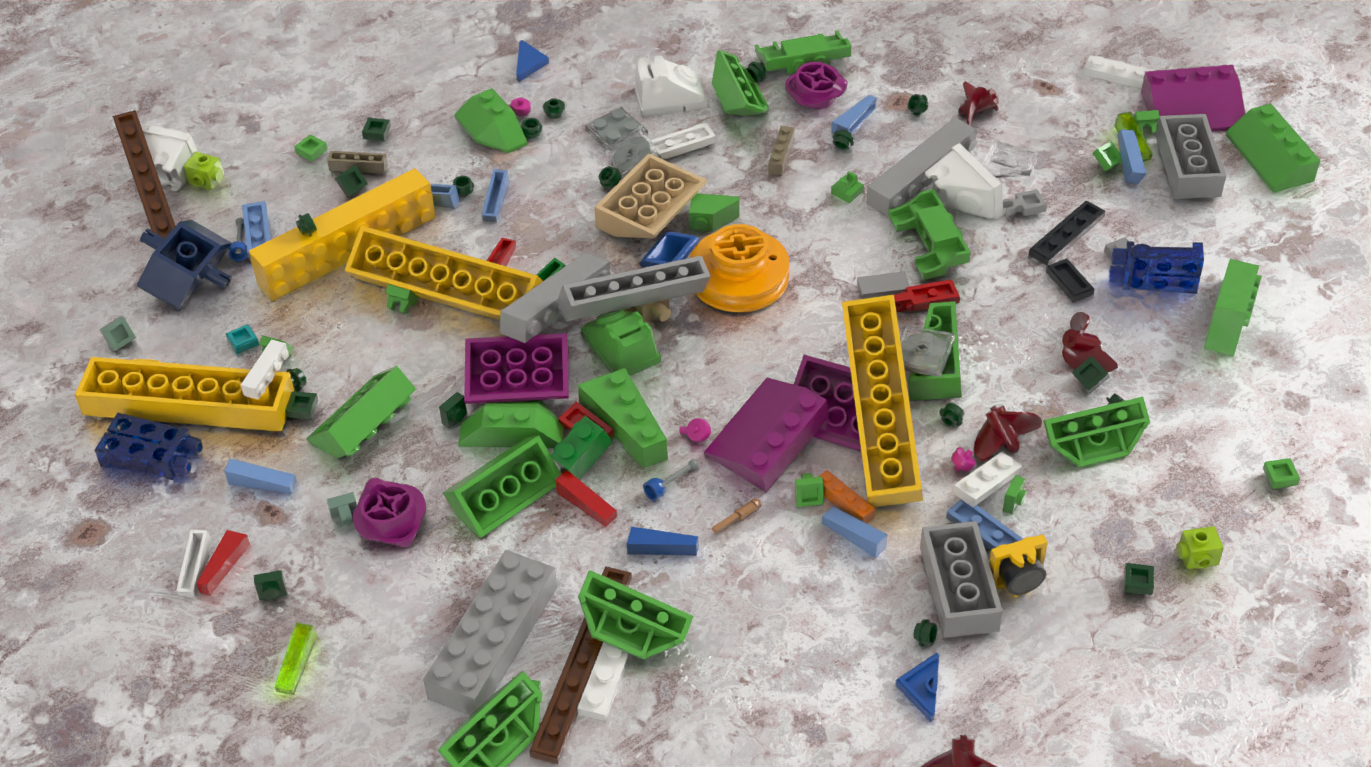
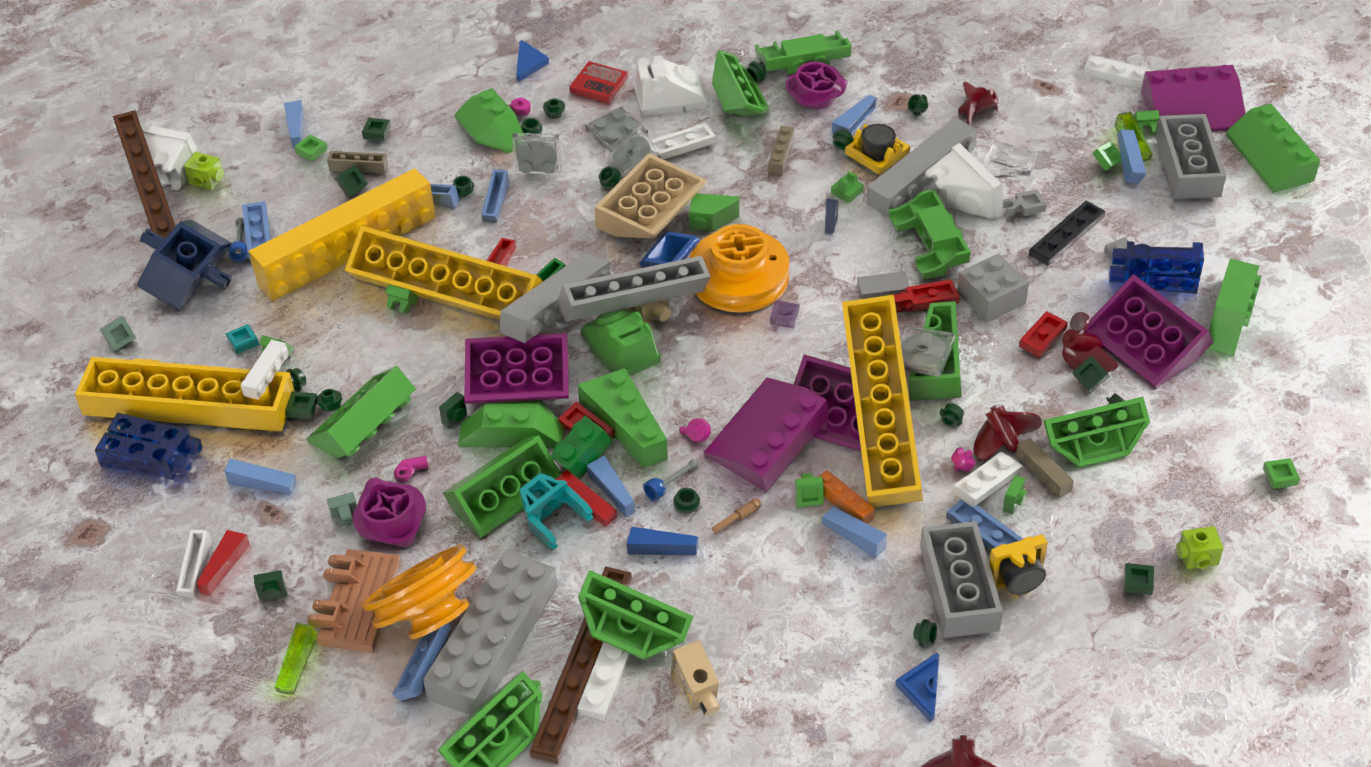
(294, 115): none -> medium blue piece
(306, 224): dark green plate -> none
(329, 399): none -> dark green plate
(362, 575): none -> nougat hinge
(408, 466): none -> dark pink arm
(422, 659): none -> medium blue plate
(423, 593): none -> light orange wheel
(537, 153): none -> piece
(552, 495): none -> teal piece
(598, 82): none -> red tile
(609, 483): none -> medium blue piece
(686, 500): none -> dark green plate
(695, 677): none -> tan torso
(784, 314): none -> clear purple plate
(831, 215): none -> dark blue tile
(877, 147): none -> piece
(992, 287): none -> light grey brick
(1043, 334): none -> red plate
(1044, 468): none -> dark tan piece
(1070, 280): black tile -> none
(1149, 332): none -> magenta slope

